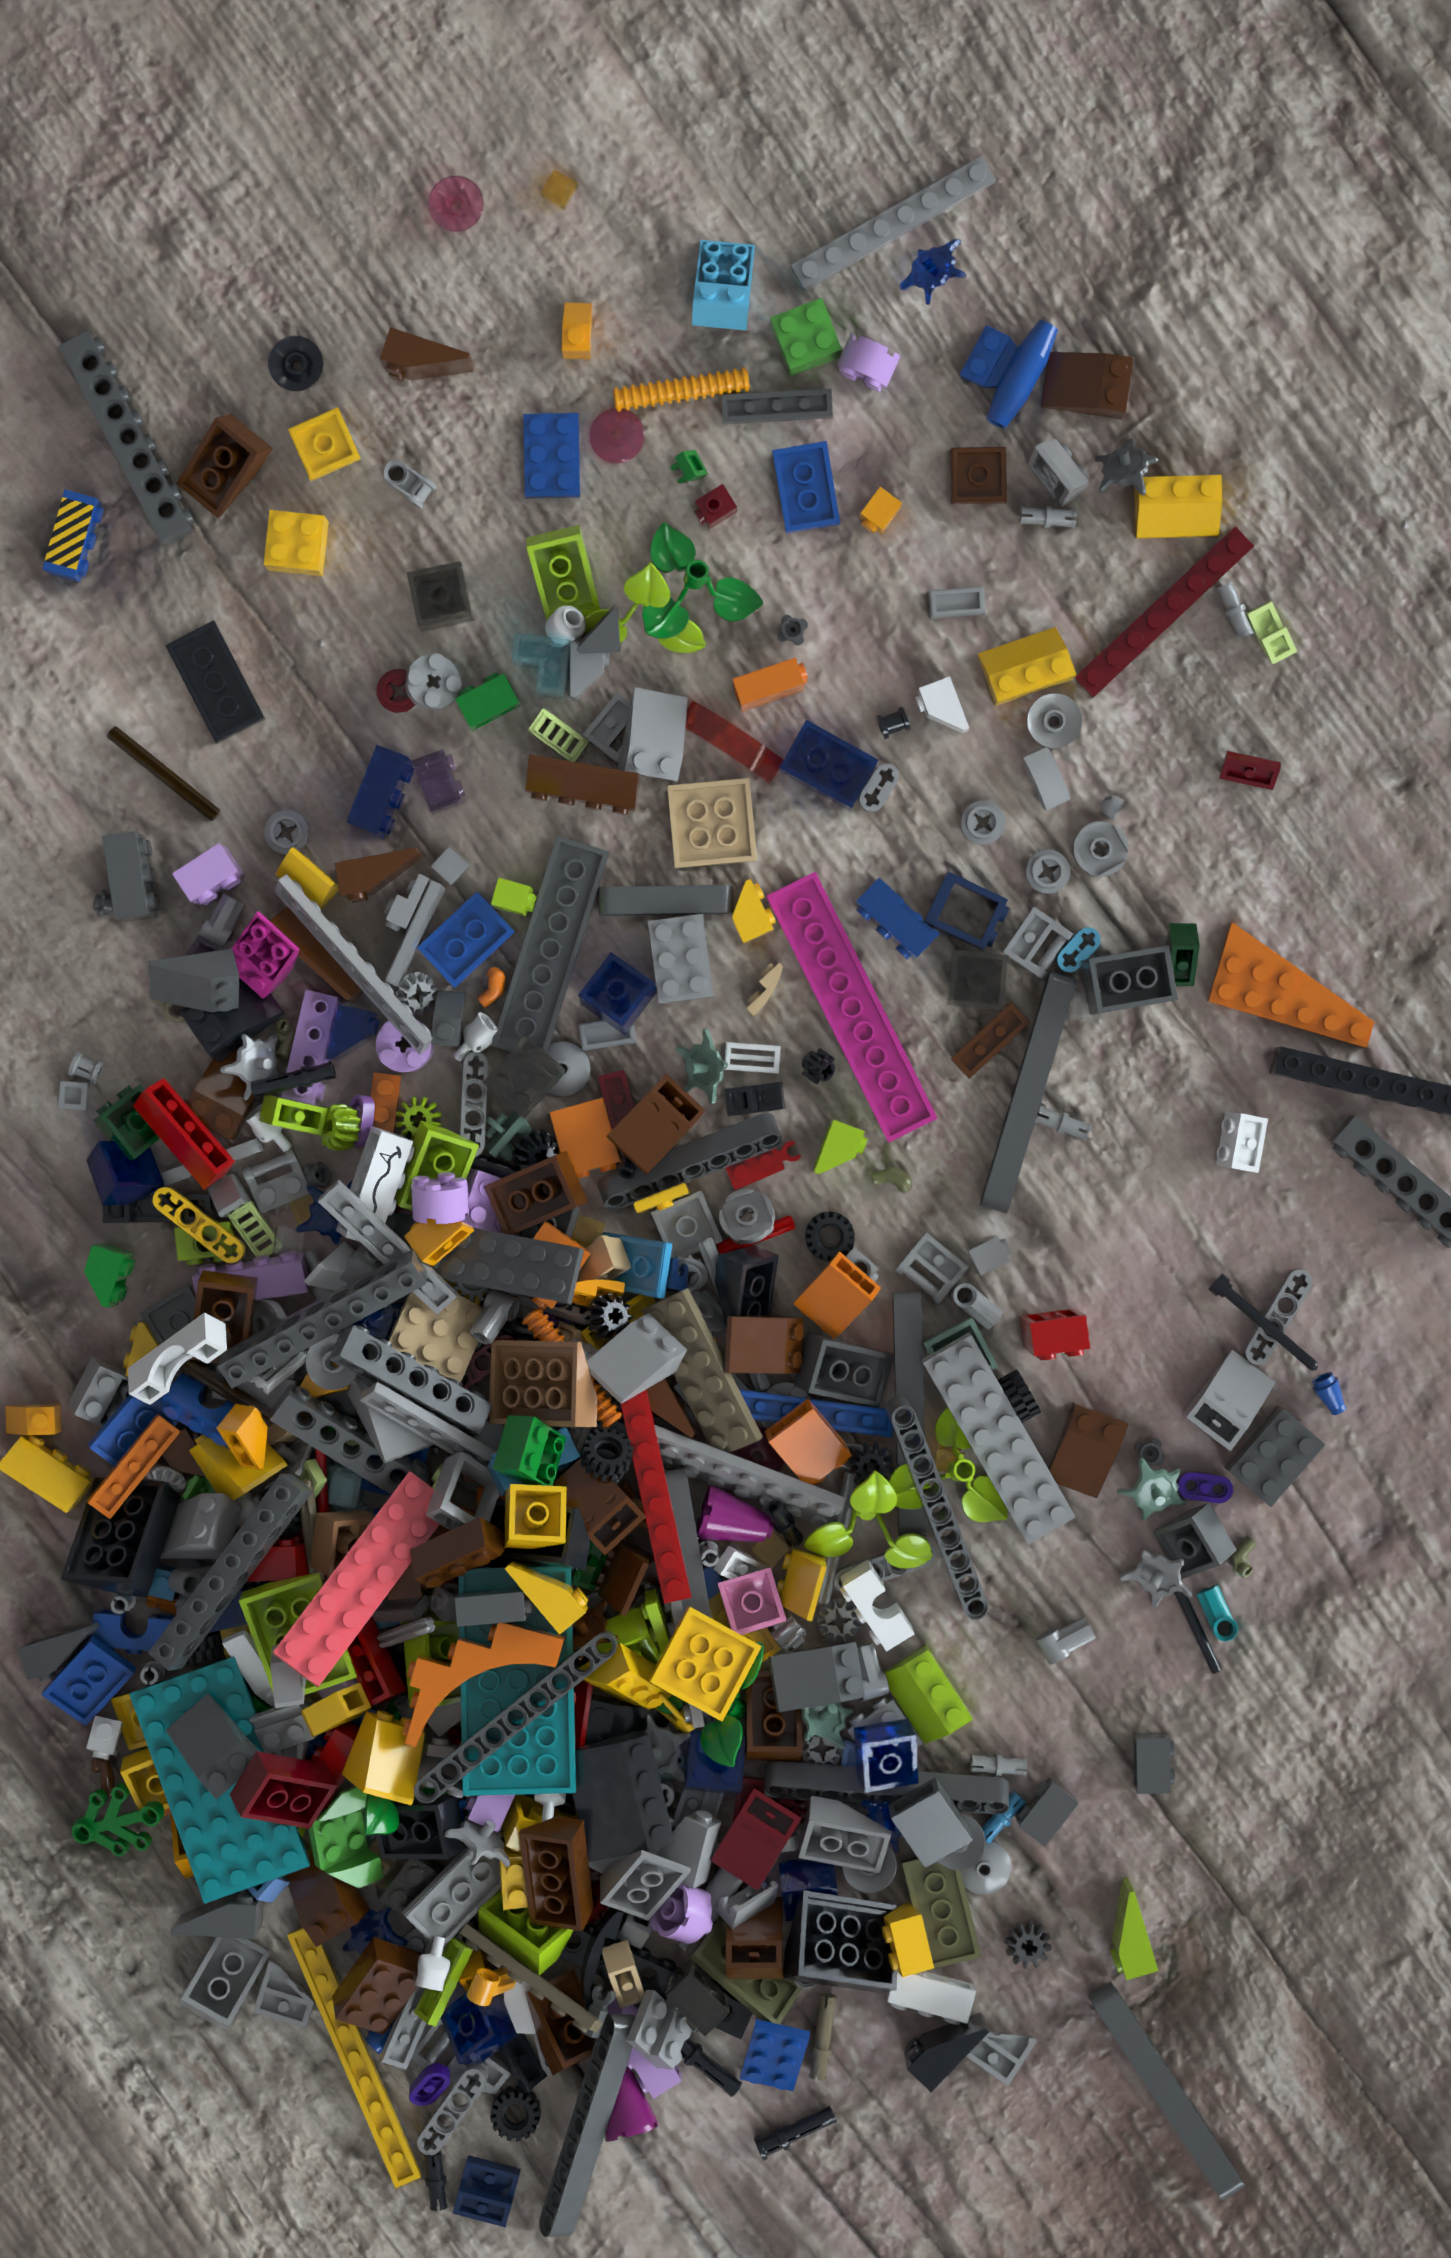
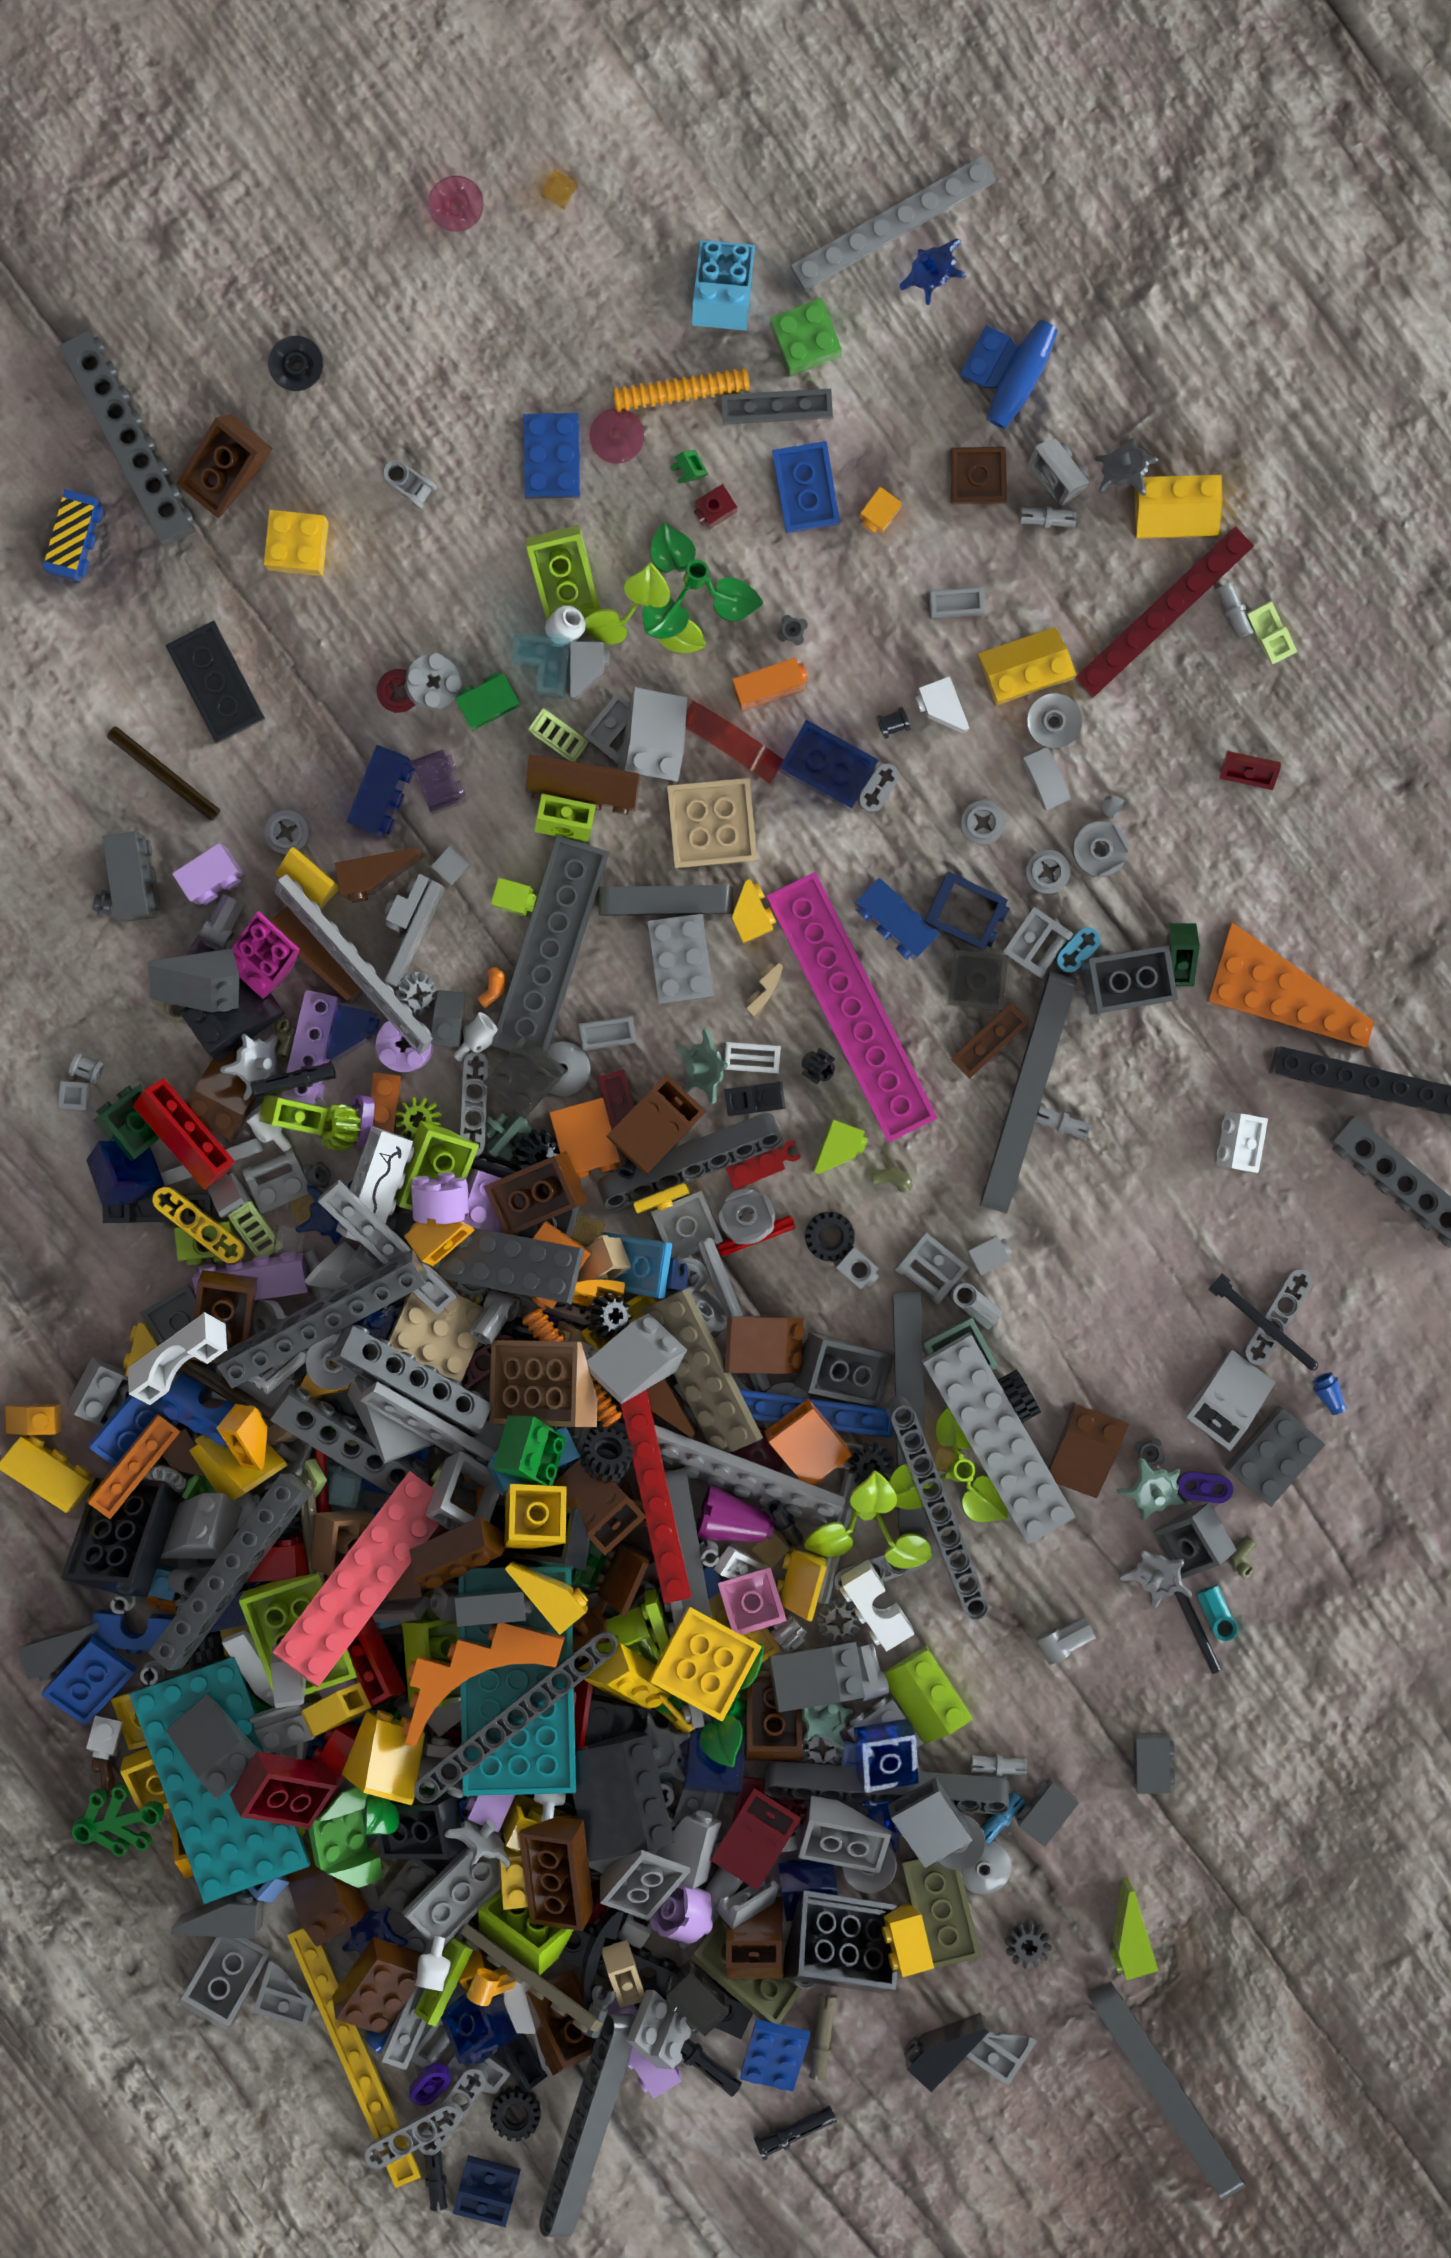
(107, 1272): green slope -> none
(324, 444): yellow plate -> none
(406, 1632): light grey axle -> none
(413, 2134): none -> light grey beam
(419, 358): reddish brown slope -> none
(440, 596): clear smoke brick -> none
(466, 939): blue plate -> none
(565, 818): none -> lime brick
(577, 331): light orange slope -> none
(603, 636): dark grey slope -> none
(617, 993): clear blue brick -> none
(631, 2110): magenta cone -> none
(746, 1281): black slope -> none
(837, 1295): orange brick -> none
(867, 361): lavender brick -> none
(934, 1995): white brick -> none
(1055, 1333): red brick -> none
(1087, 383): reddish brown slope -> none

